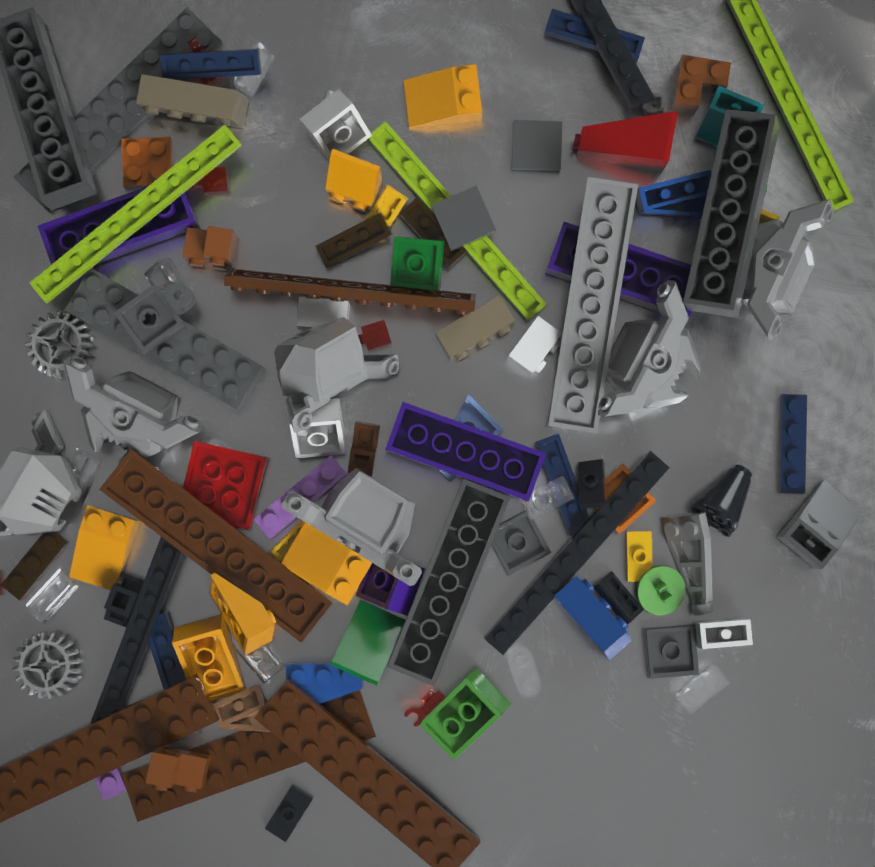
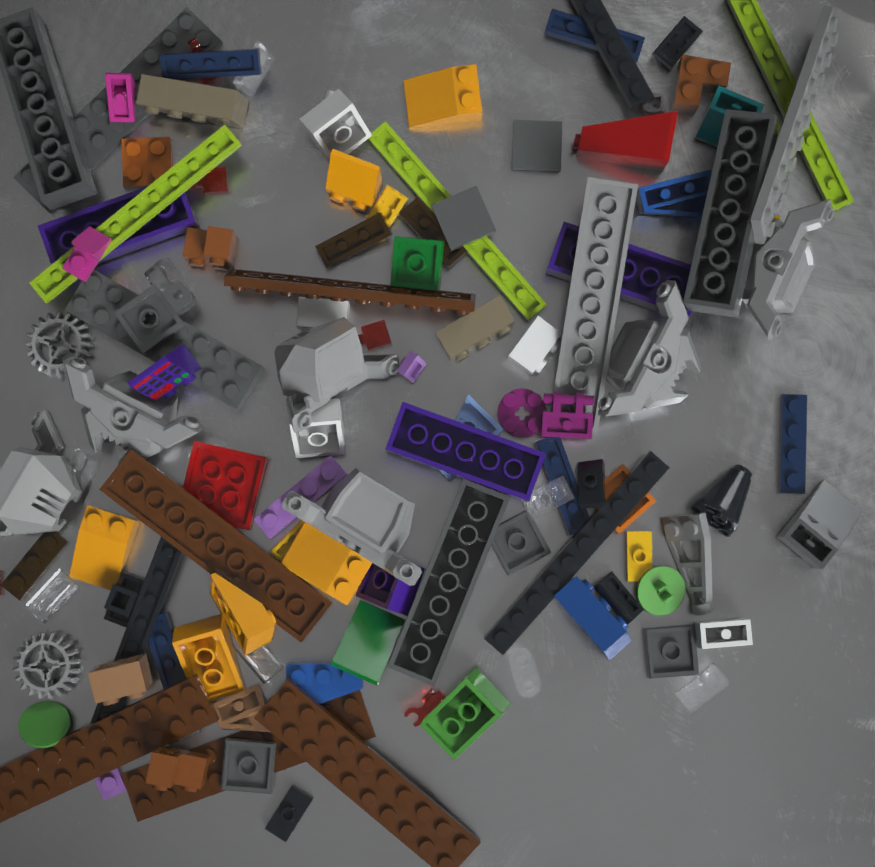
(44, 724): none -> bright green piece
(87, 252): none -> dark pink slope
(120, 97): none -> dark pink slope
(120, 679): none -> medium nougat brick
(166, 374): none -> dark purple slope
(248, 765): none -> dark grey tile
(364, 447): reddish brown slope -> none
(411, 367): none -> medium lavender plate
(512, 402): none -> magenta plate
(566, 423): none -> magenta plate
(677, 42): none -> black plate
(796, 120): none -> light grey plate

